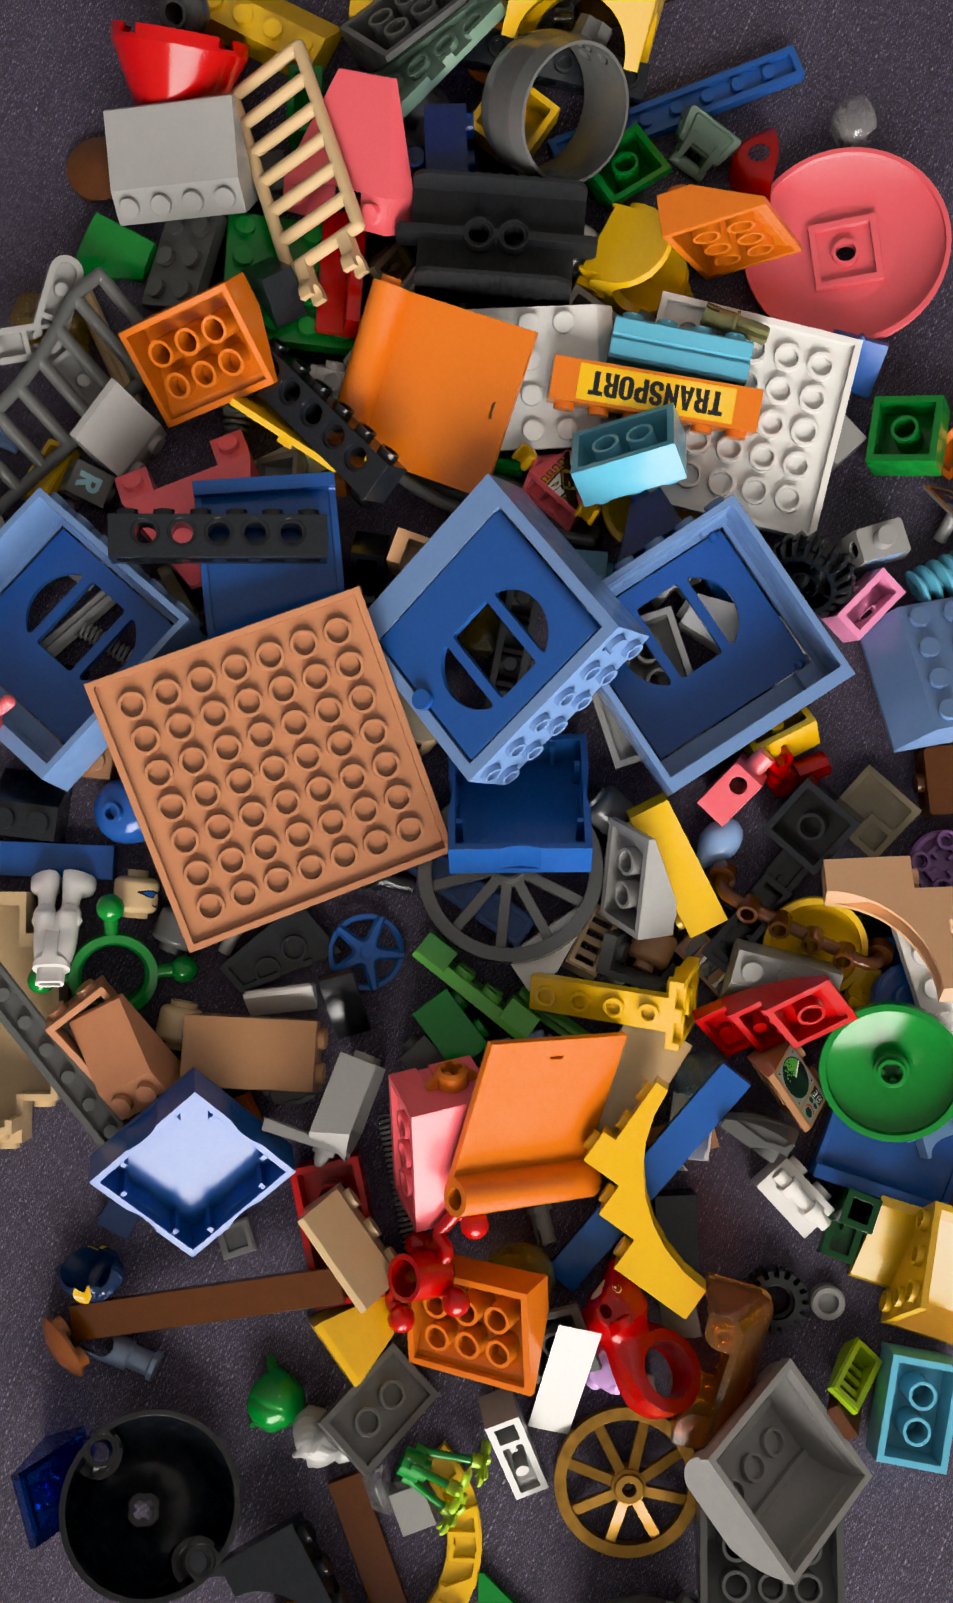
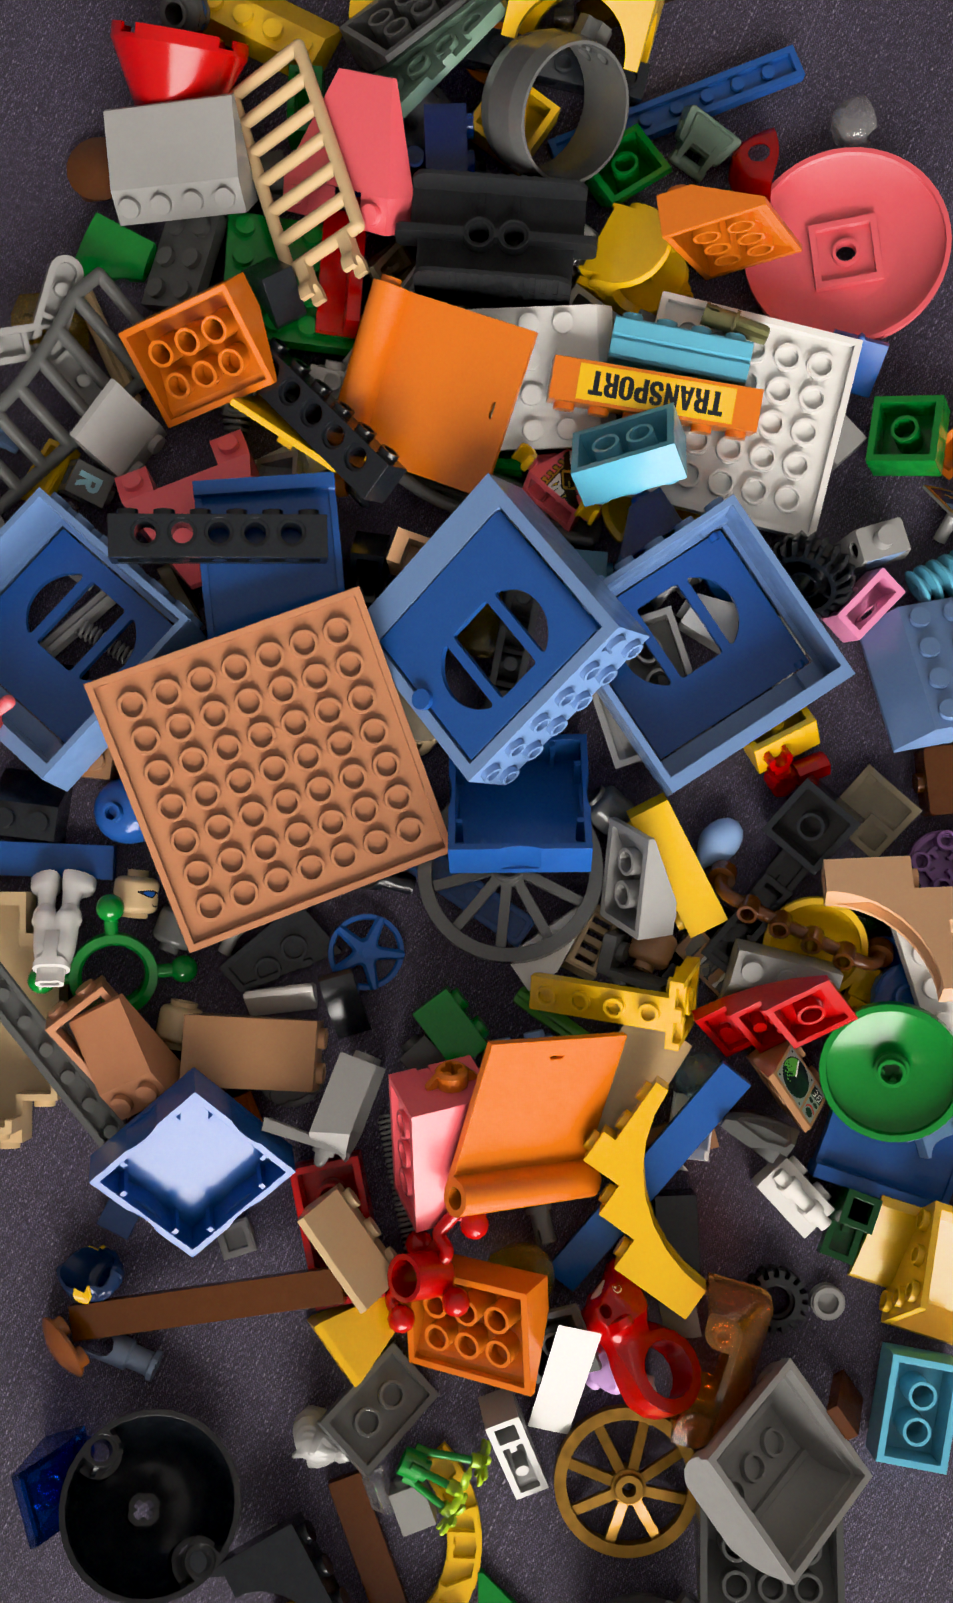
(275, 1399): green hair -> none
(512, 1016): bright green piece -> none
(729, 793): coral torso -> none
(869, 1364): lime slope -> none

